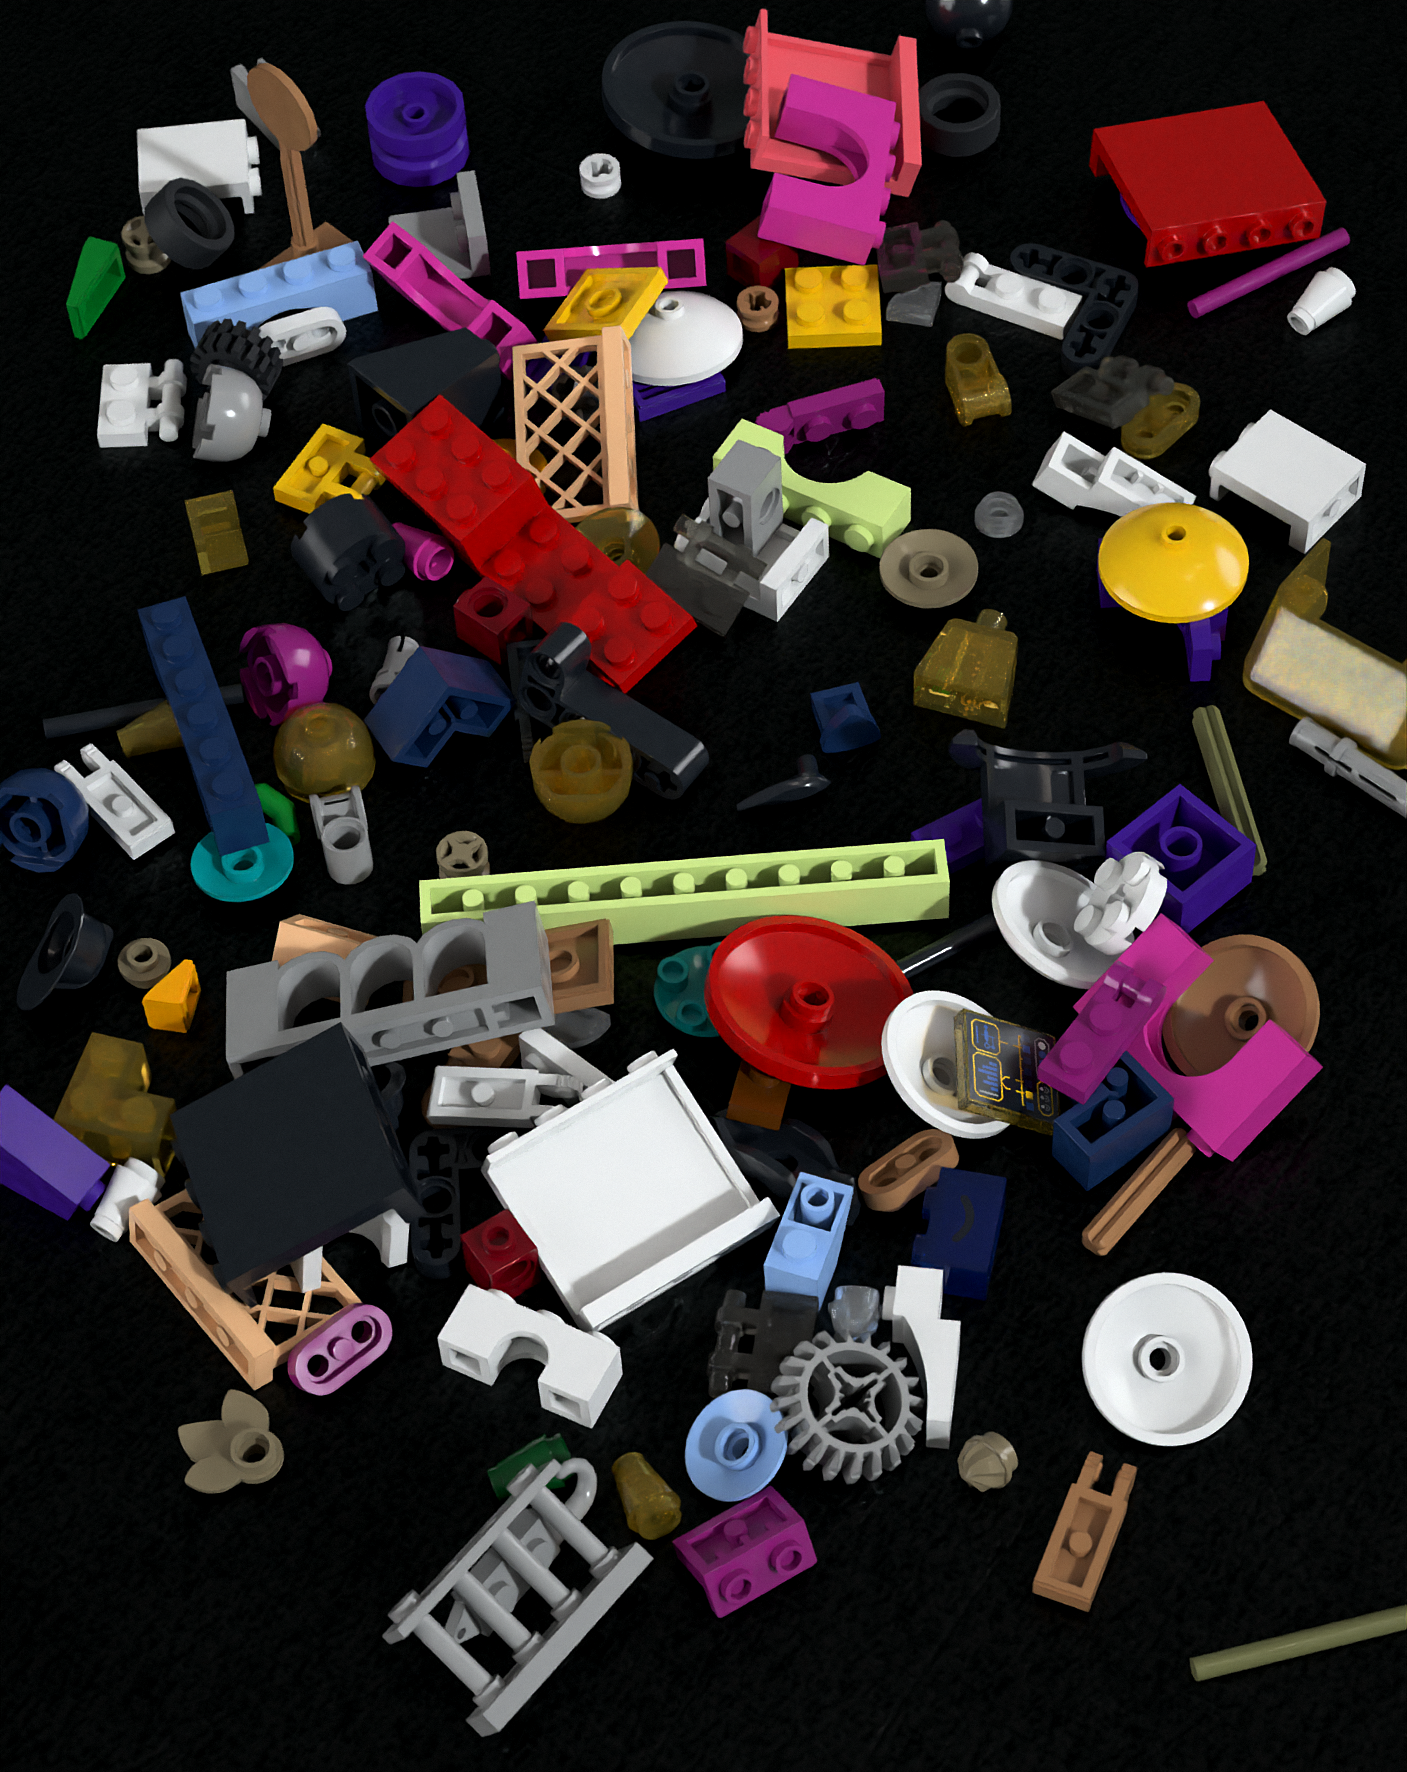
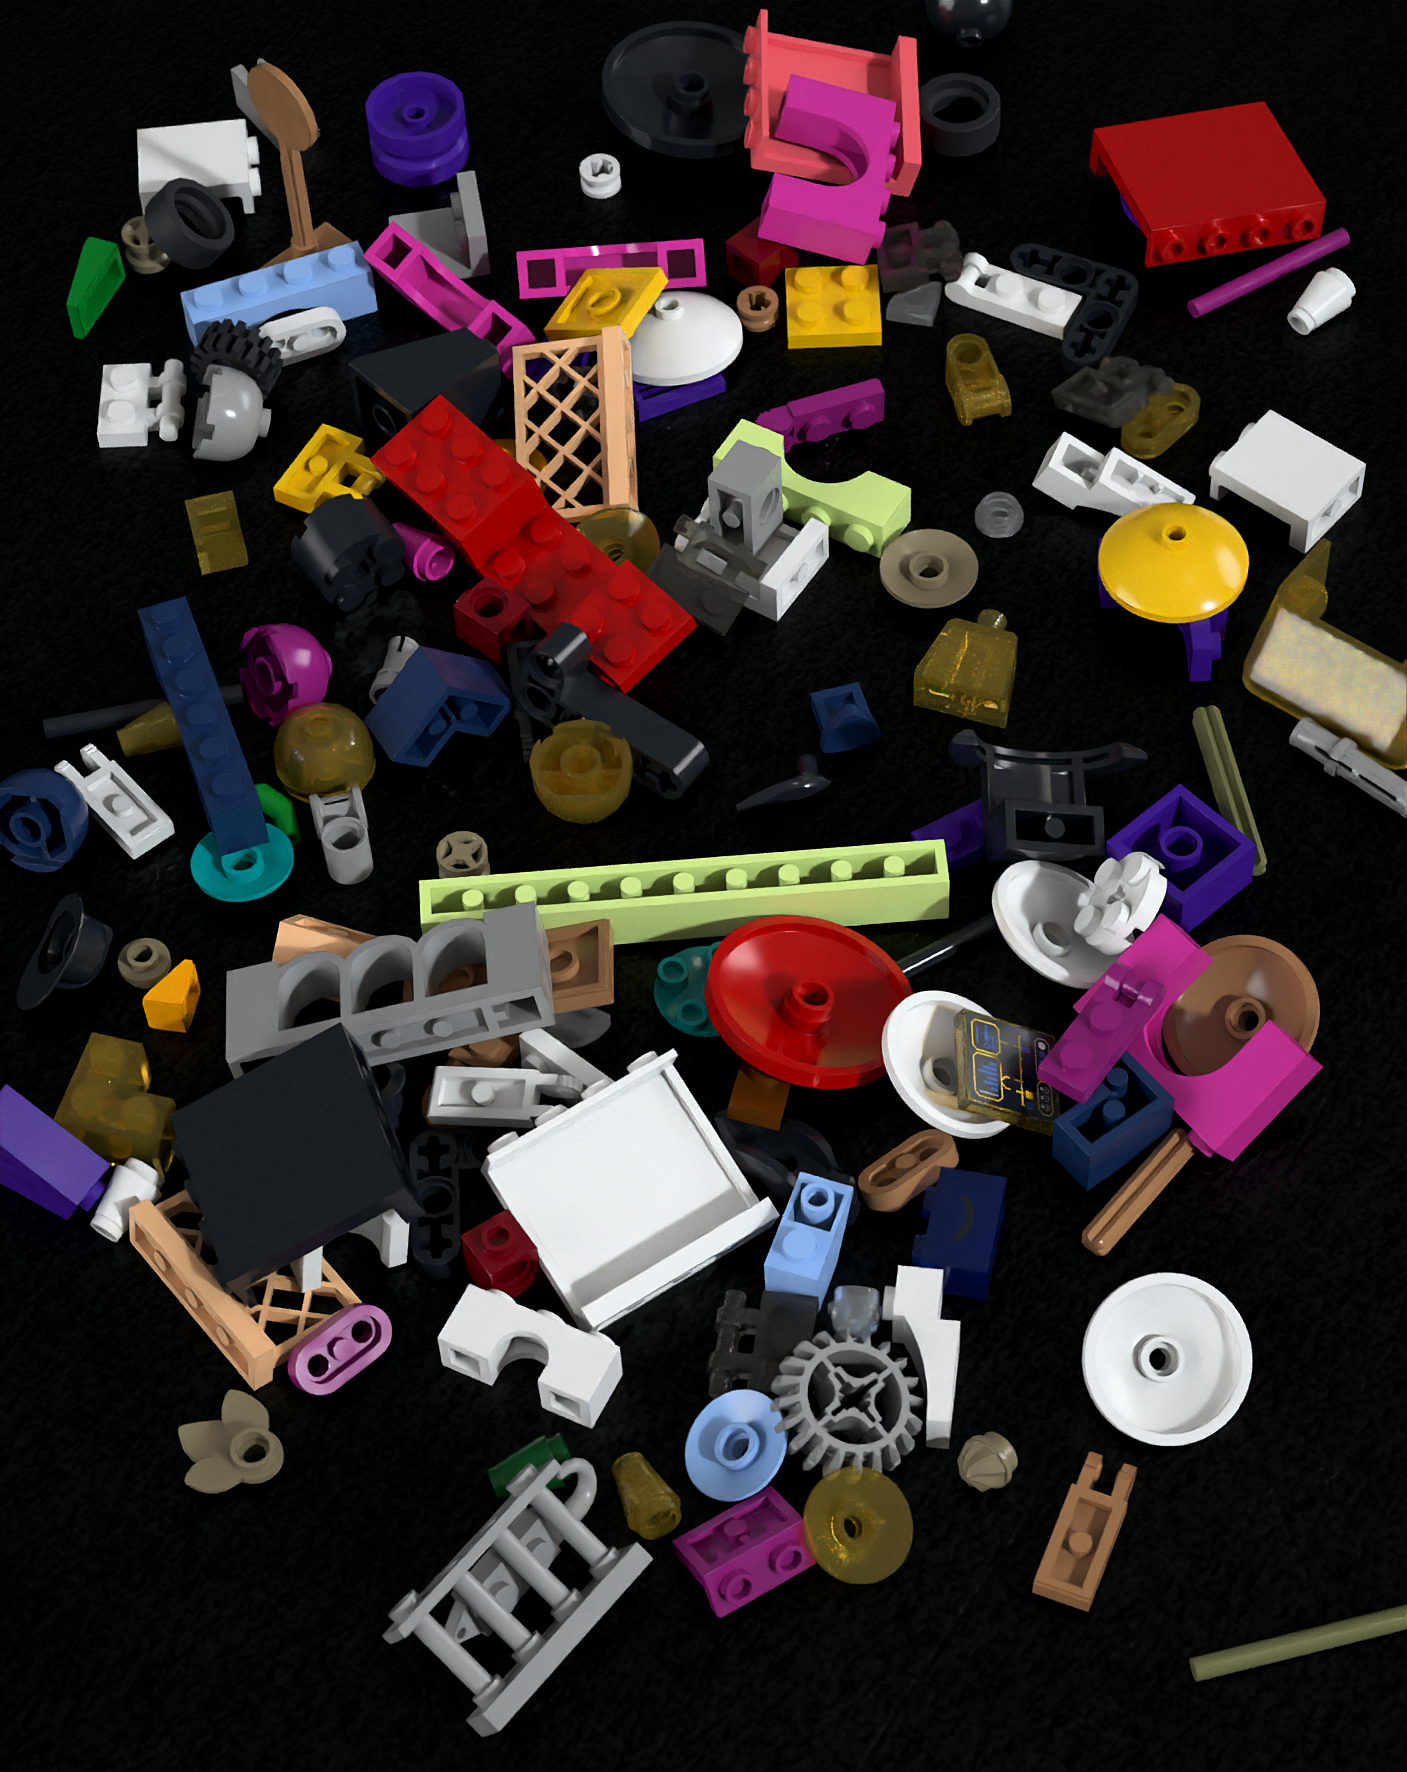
(880, 1520): none -> clear yellow dish

